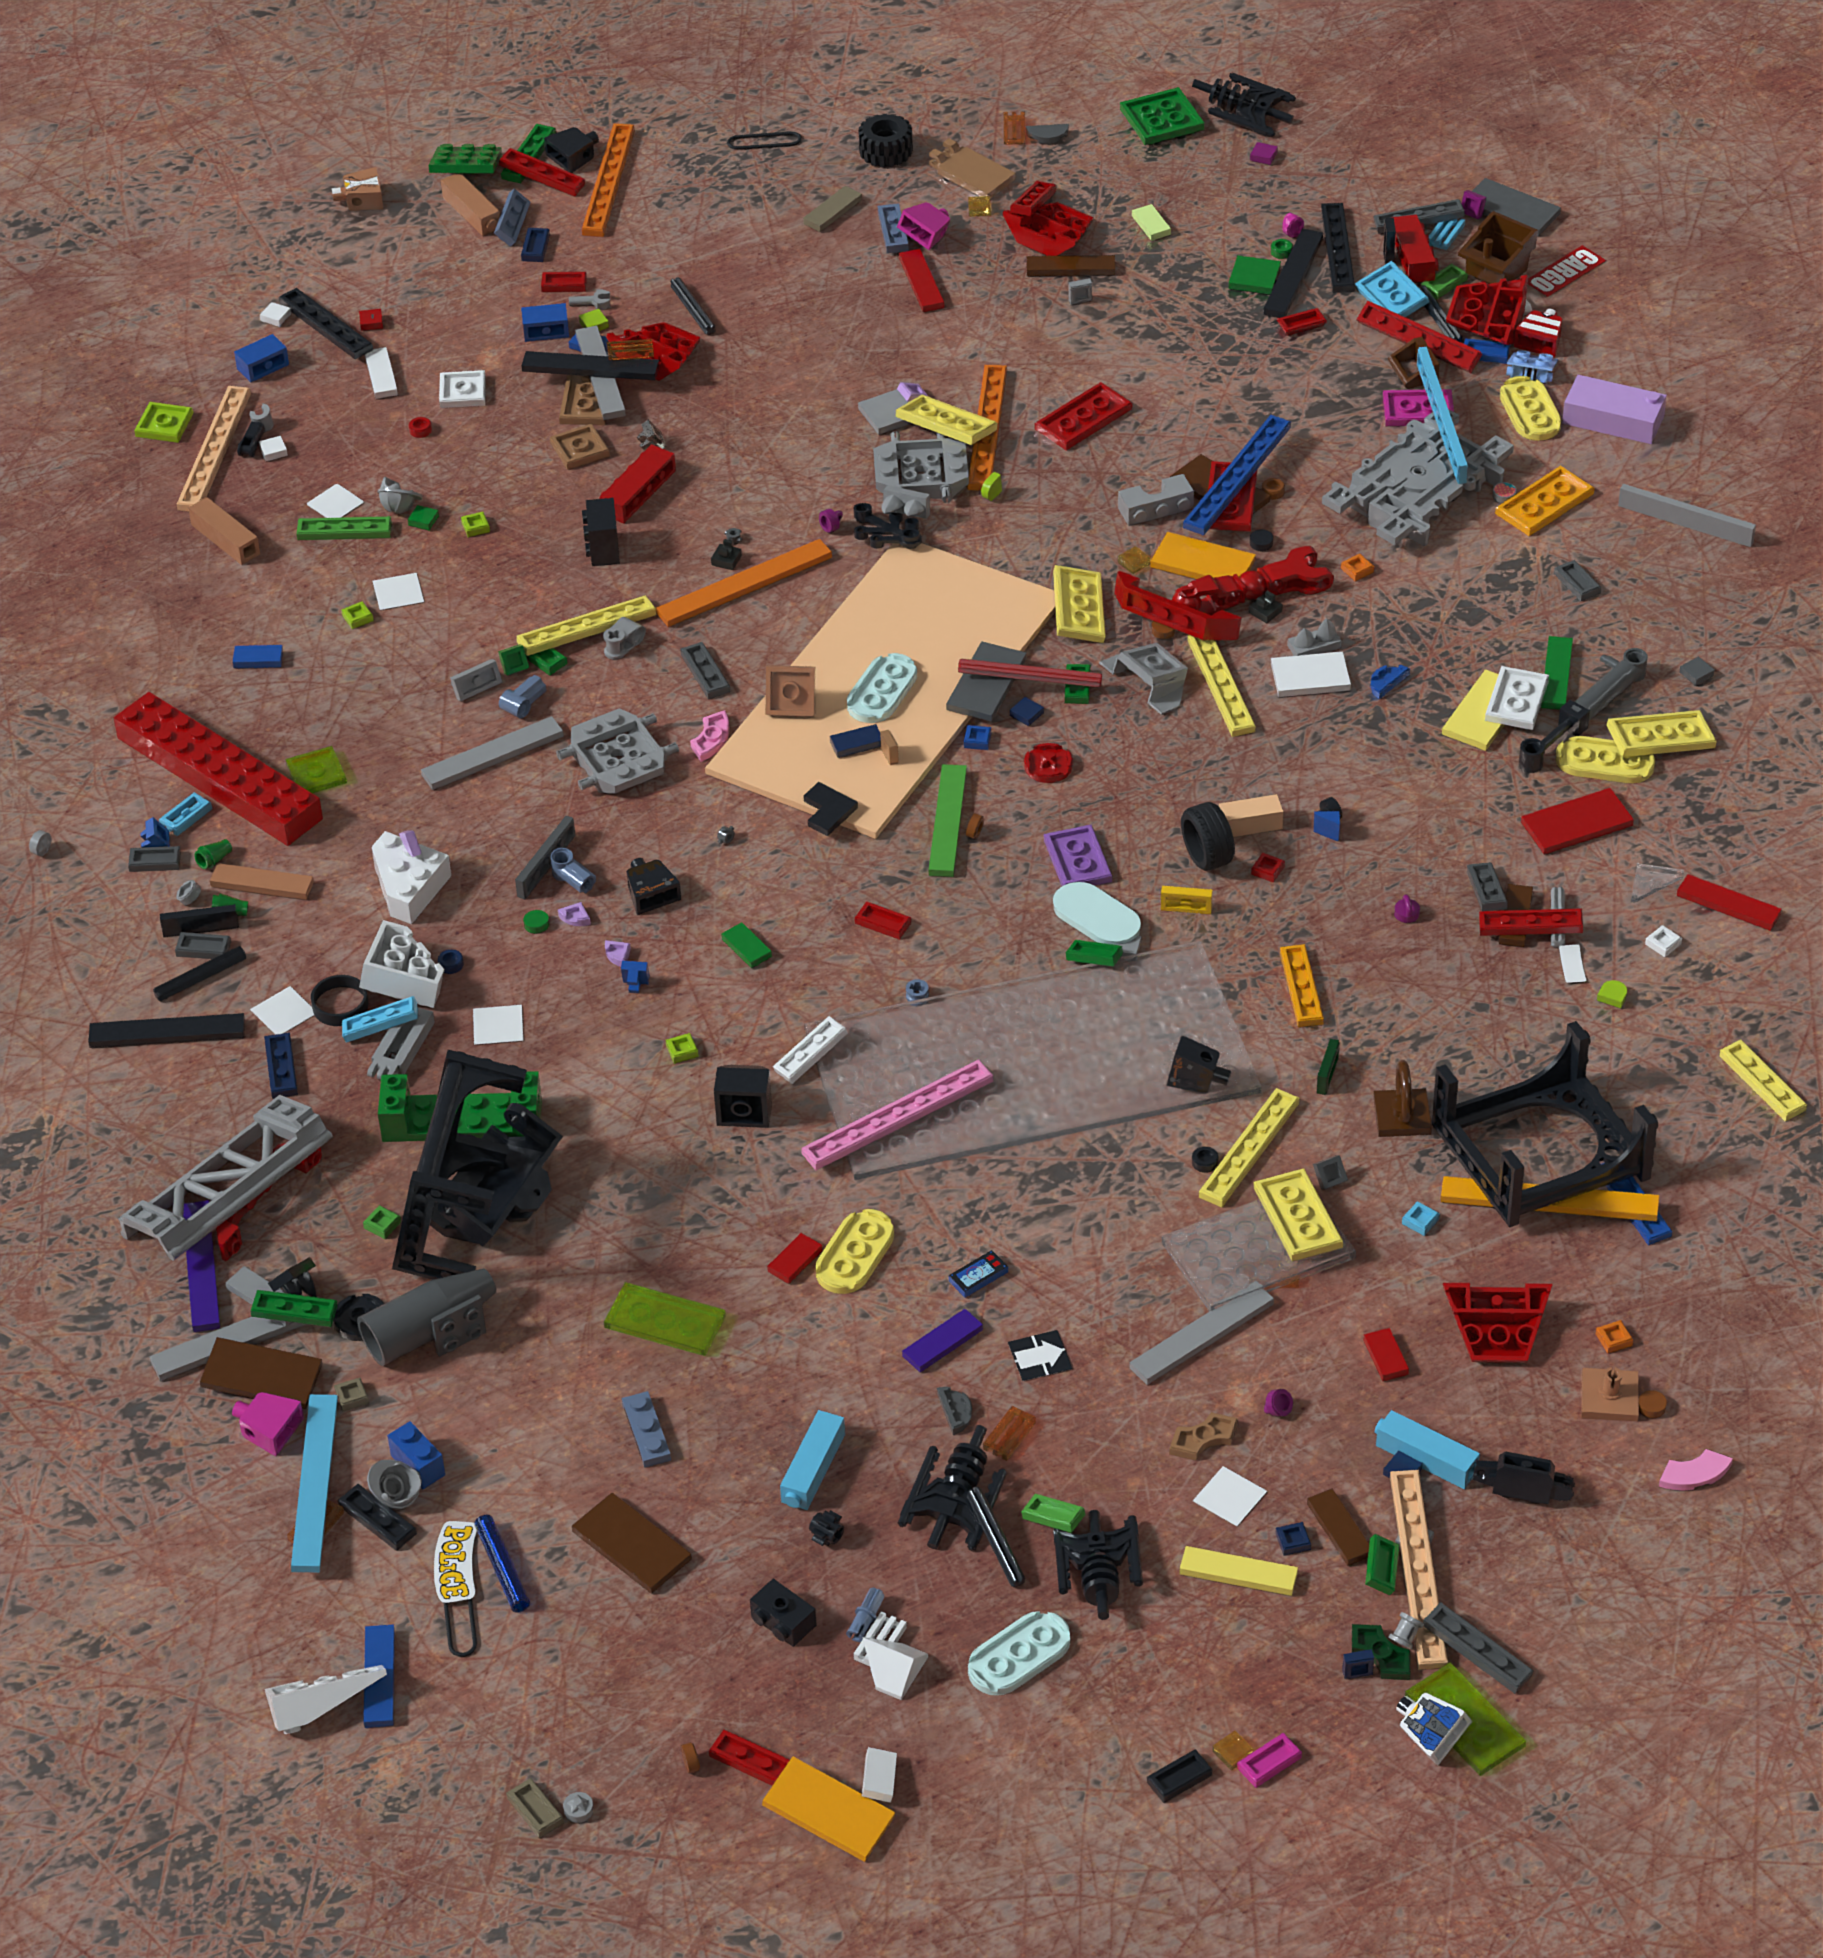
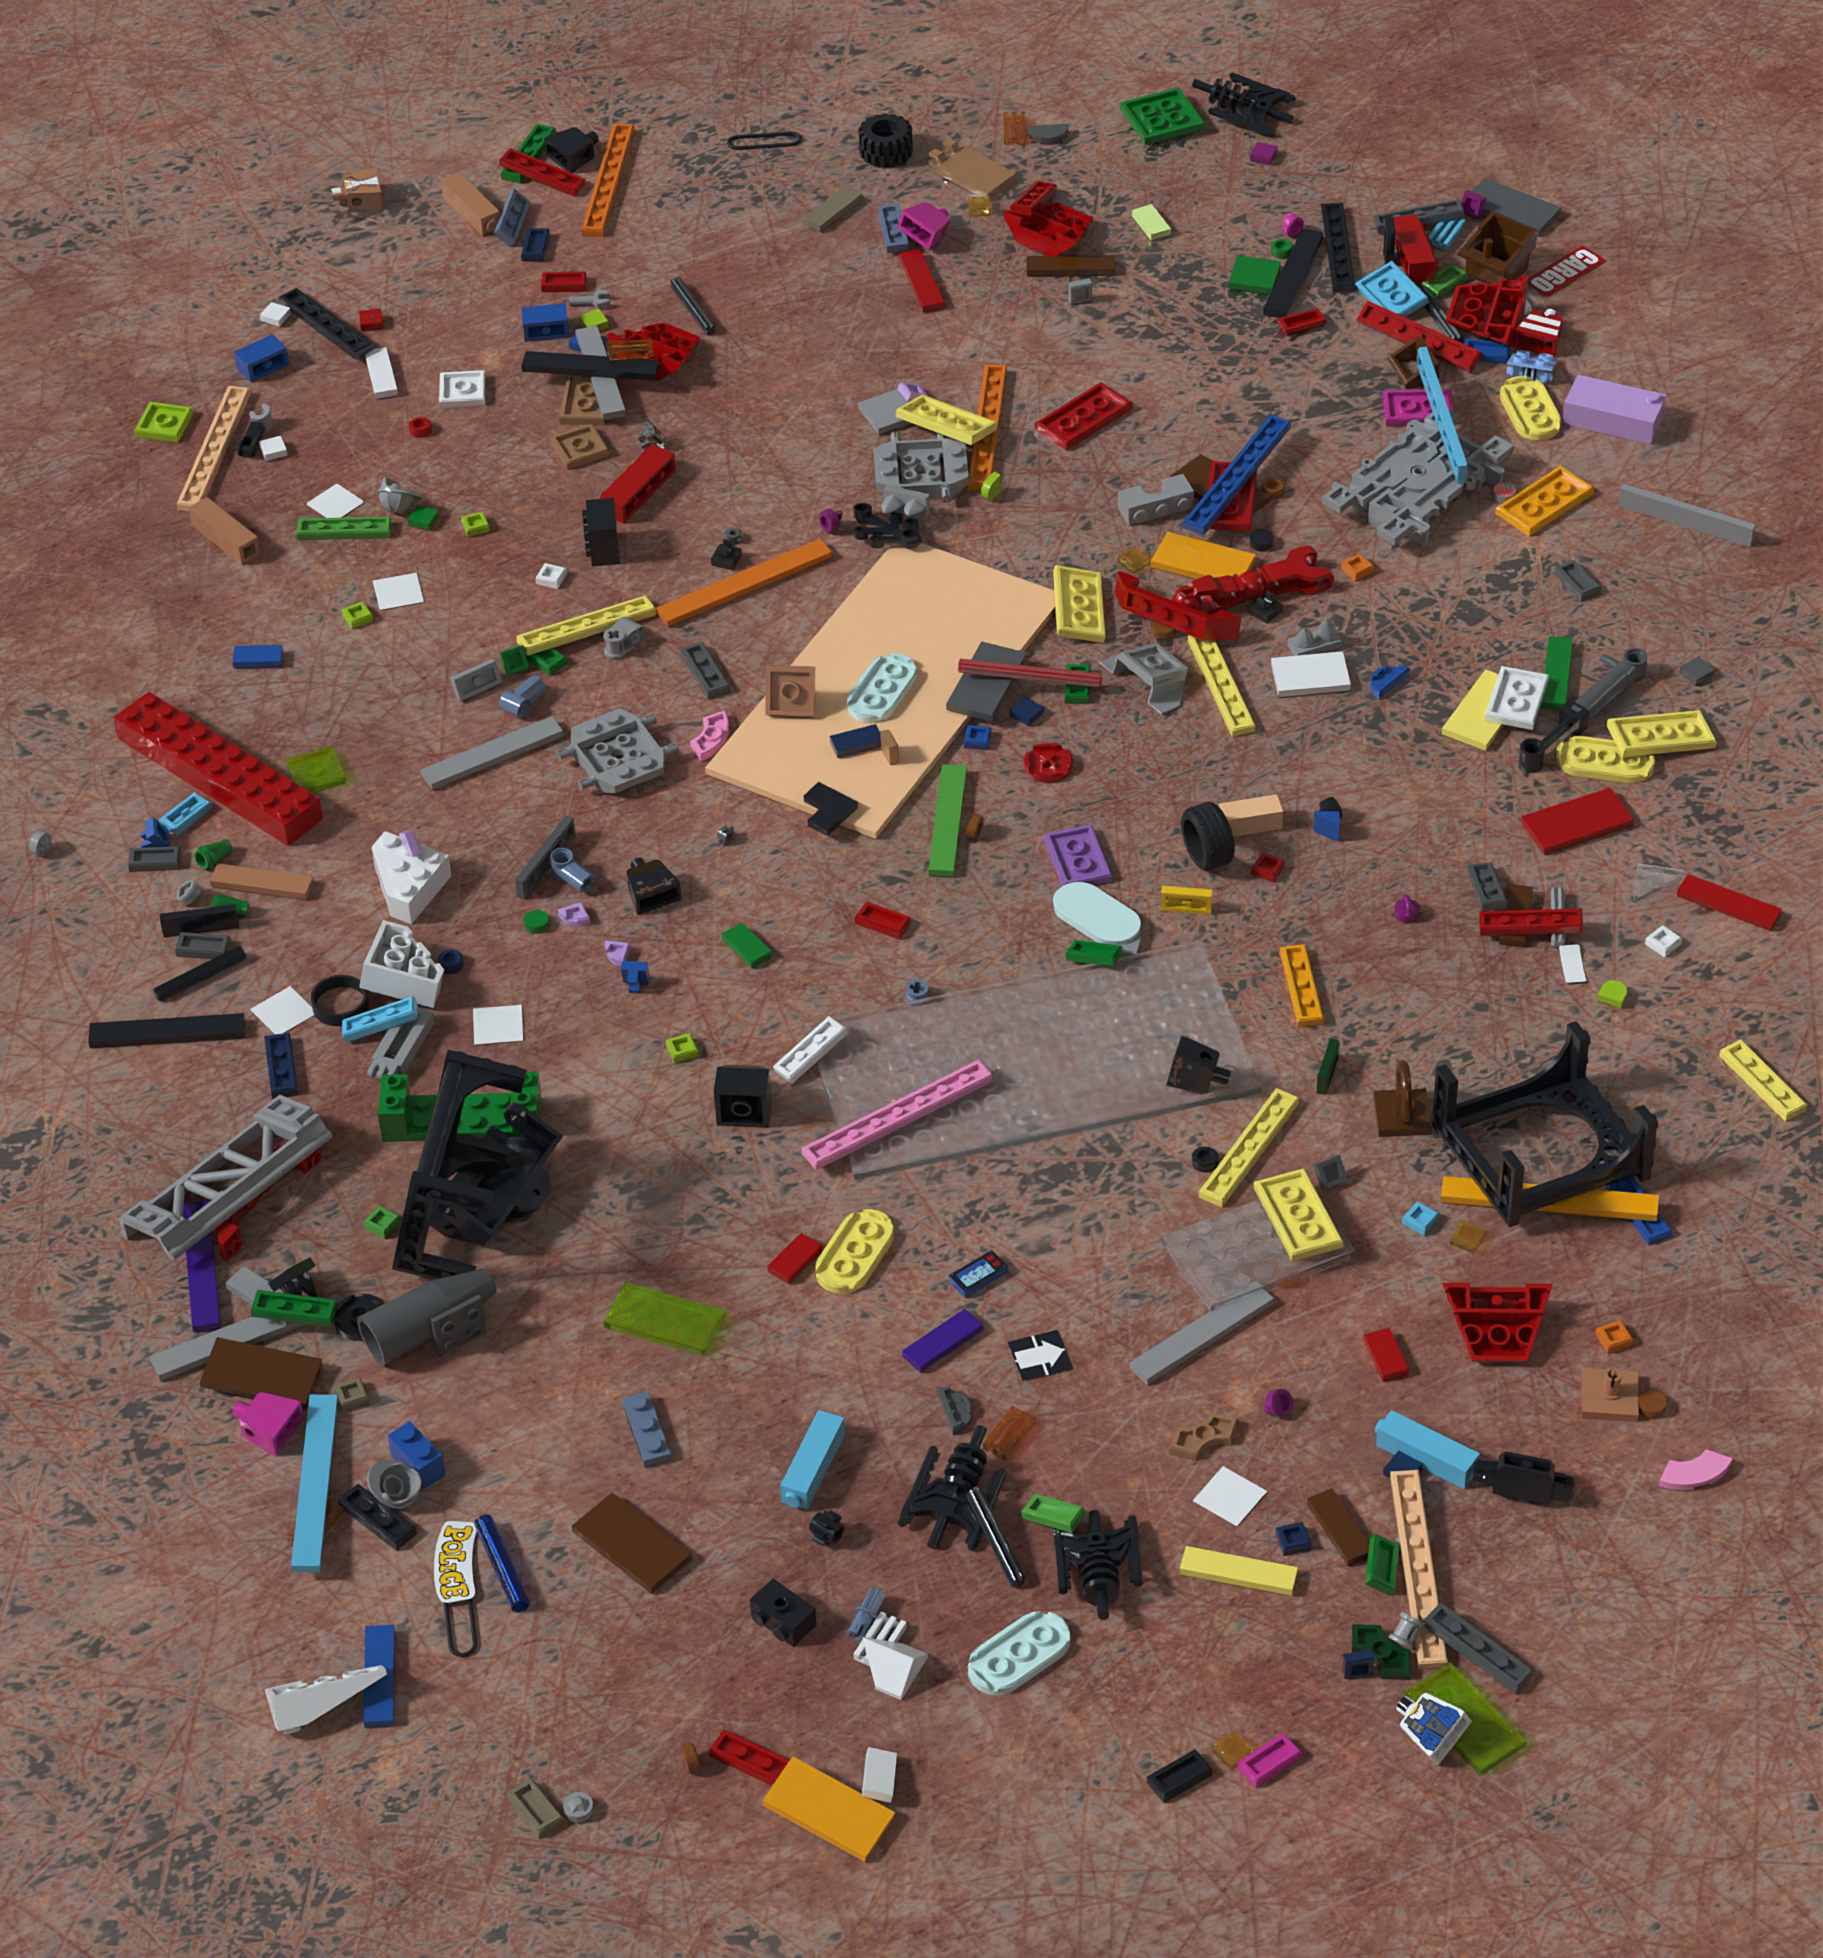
(465, 159): green plate -> none
(551, 576): none -> white tile
(1467, 1236): none -> clear yellow tile

